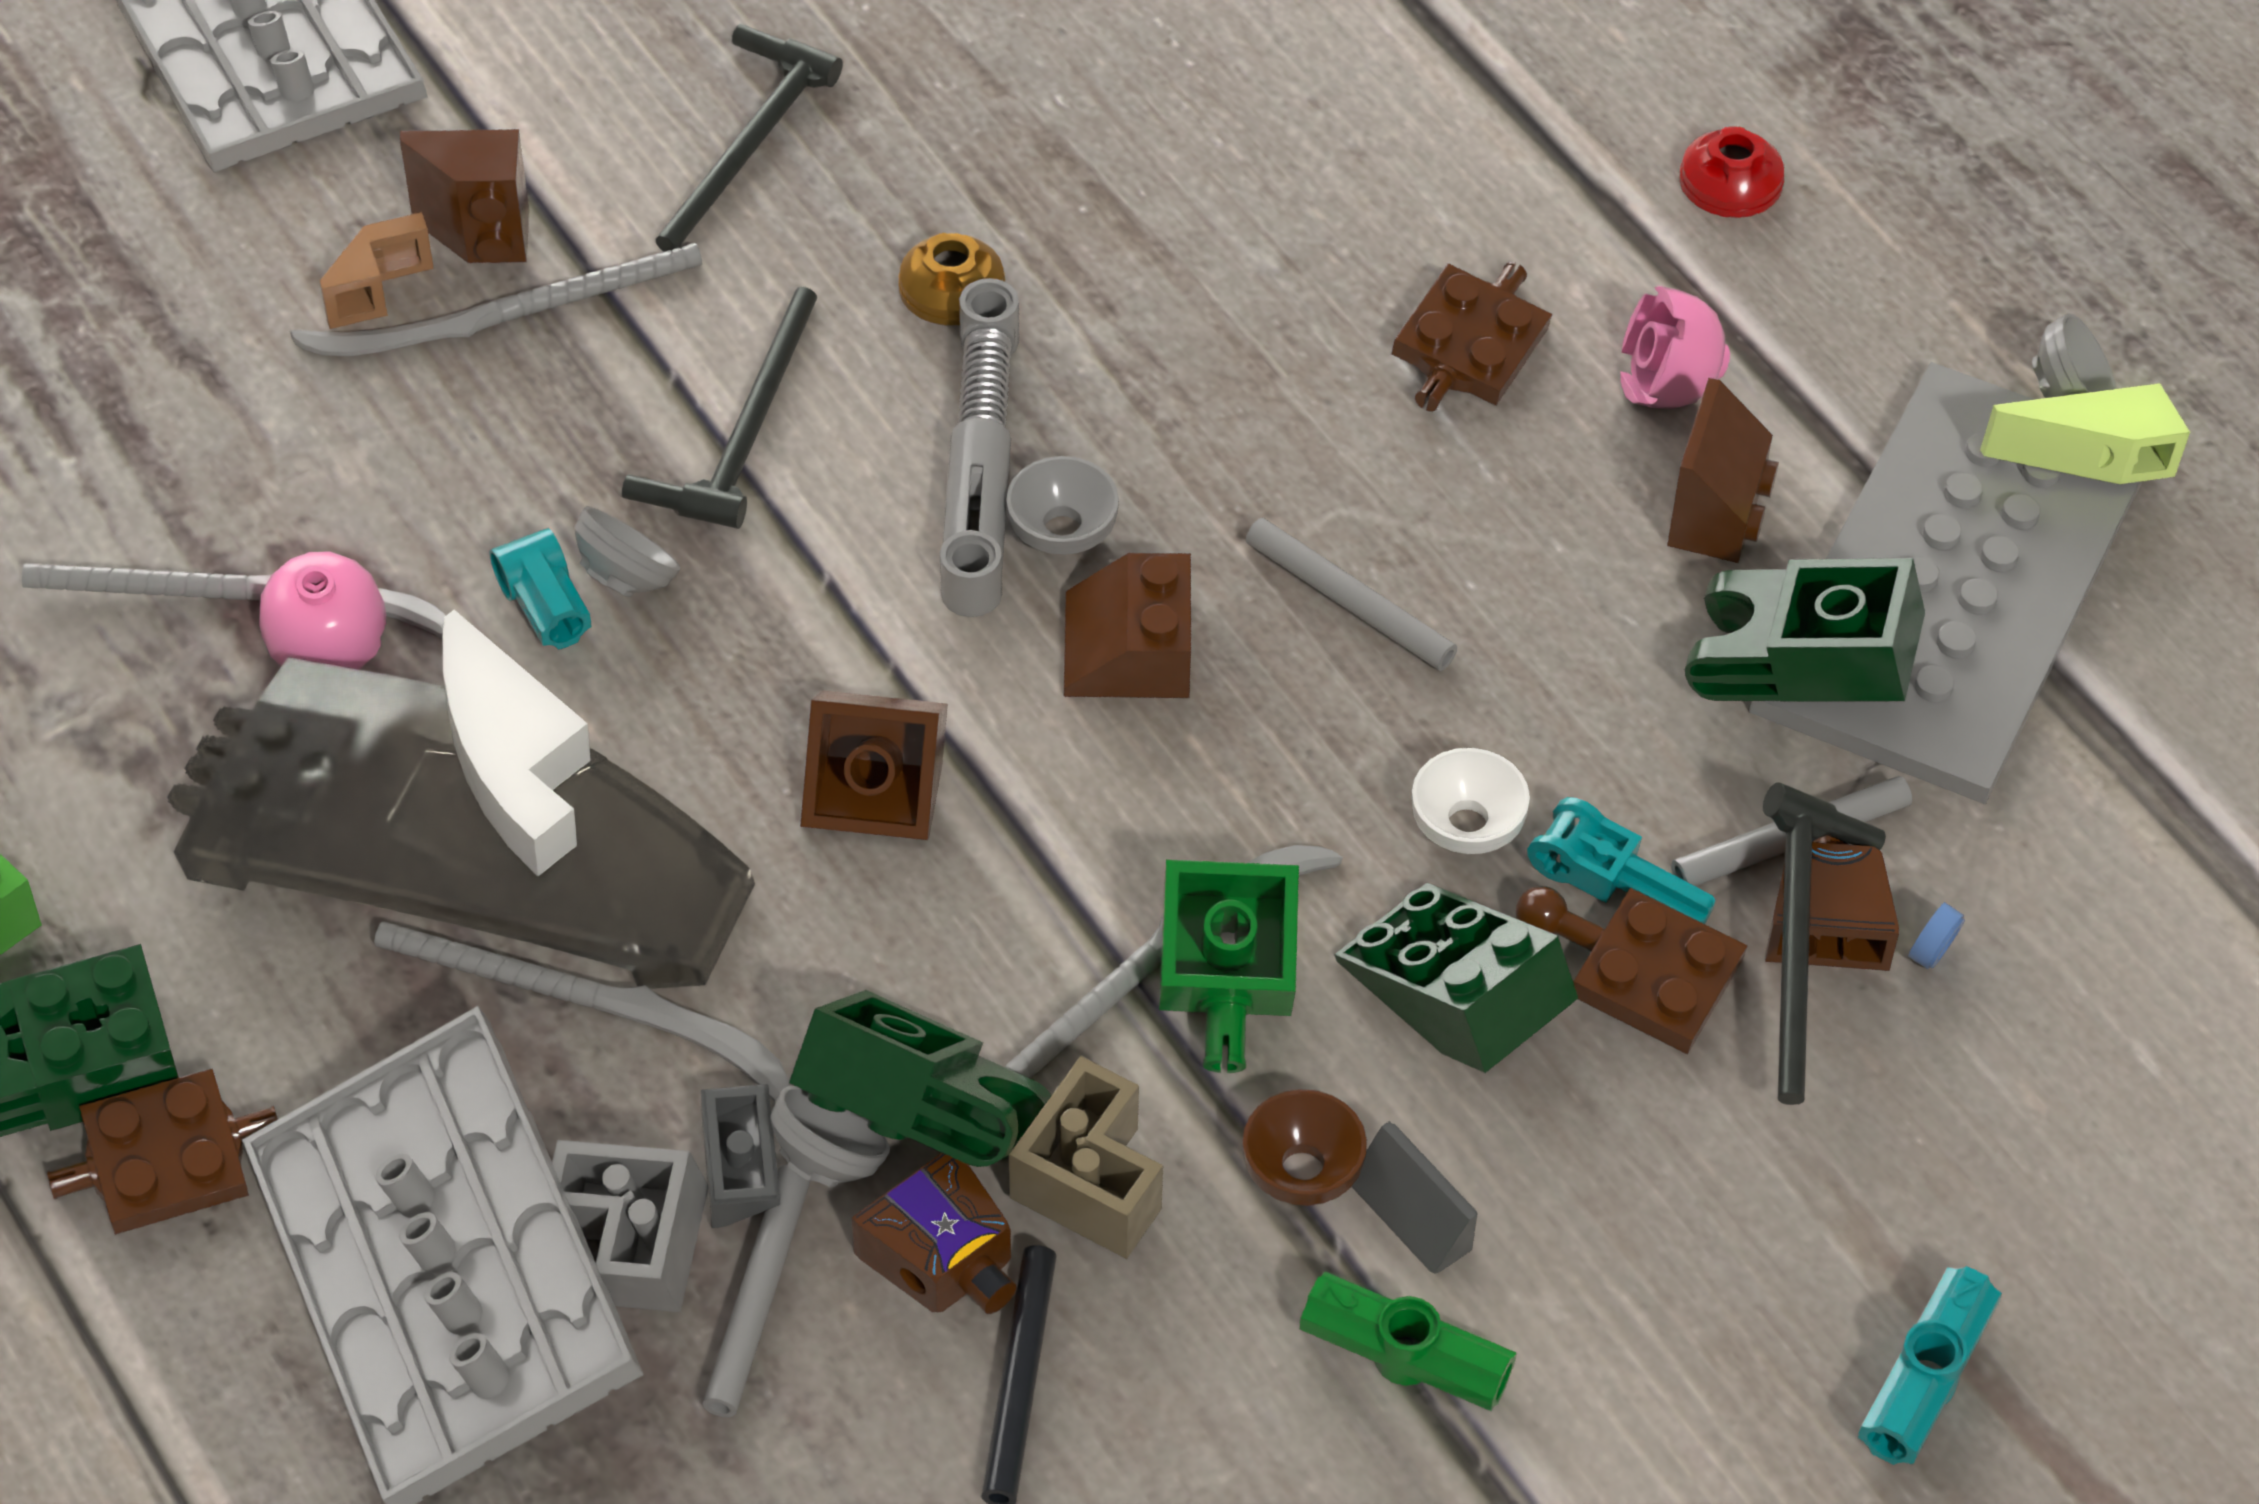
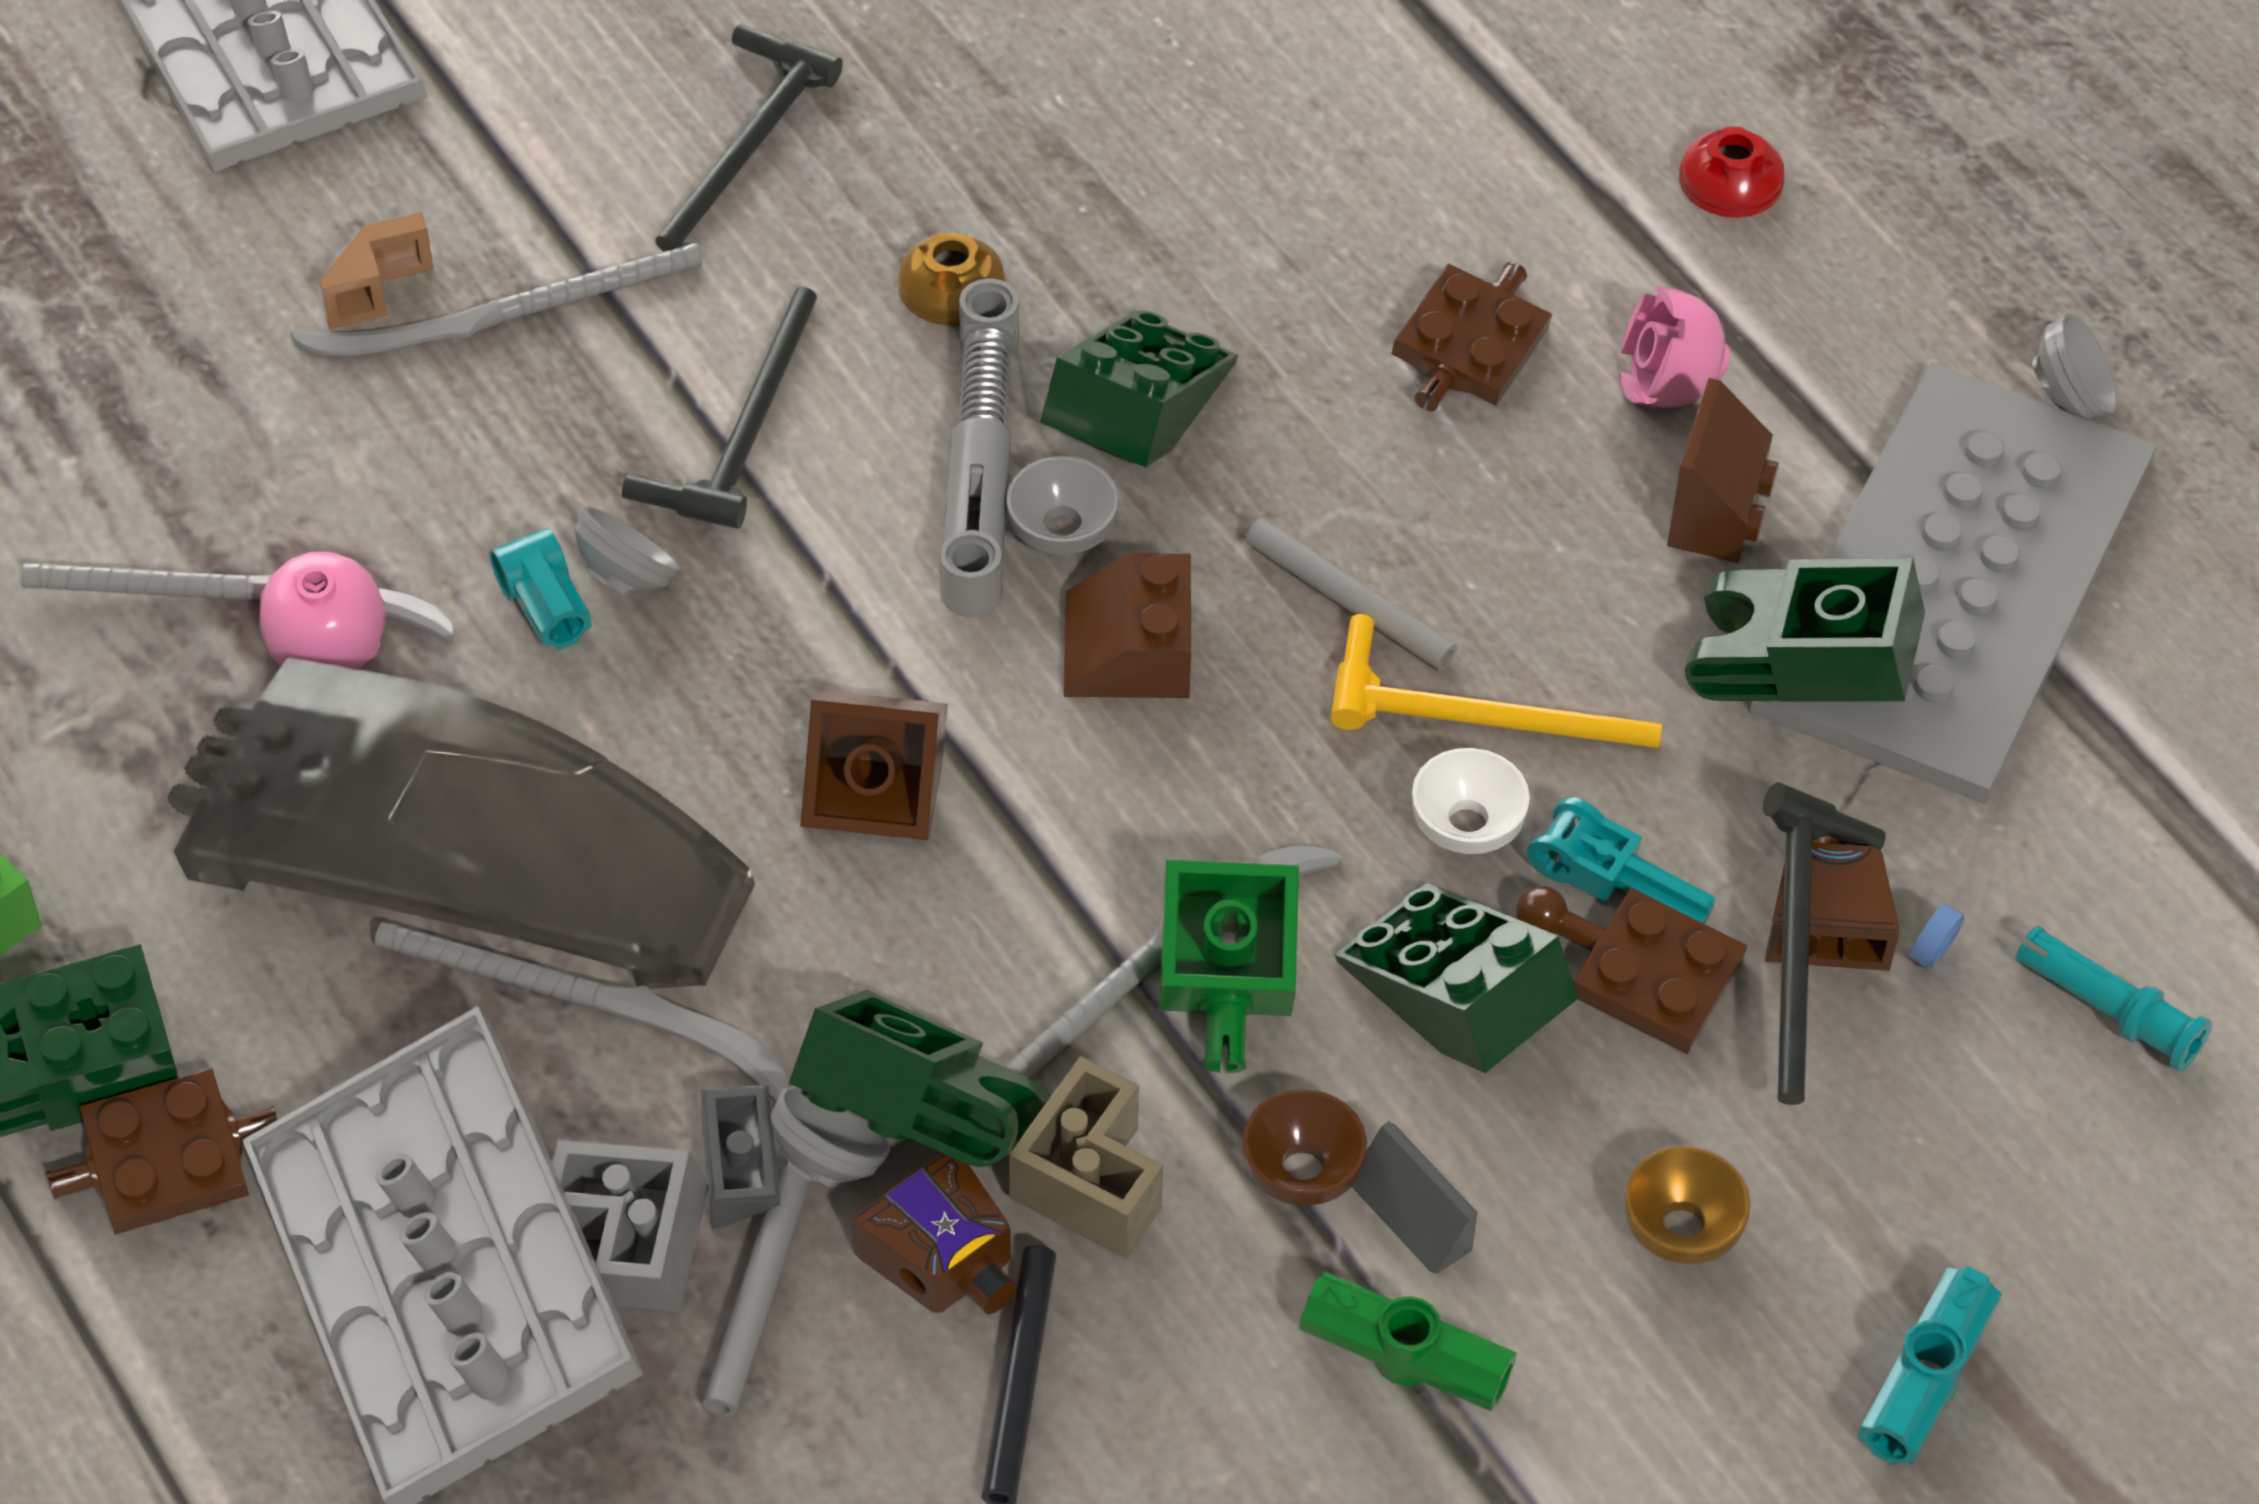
(470, 191): reddish brown slope -> none
(512, 744): white slope -> none
(1135, 386): none -> dark green slope
(1360, 696): none -> yellow bar
(1690, 1182): none -> pearl gold piece
(1770, 841): light grey piece -> none
(2093, 435): yellowish green slope -> none
(2140, 1013): none -> teal pin

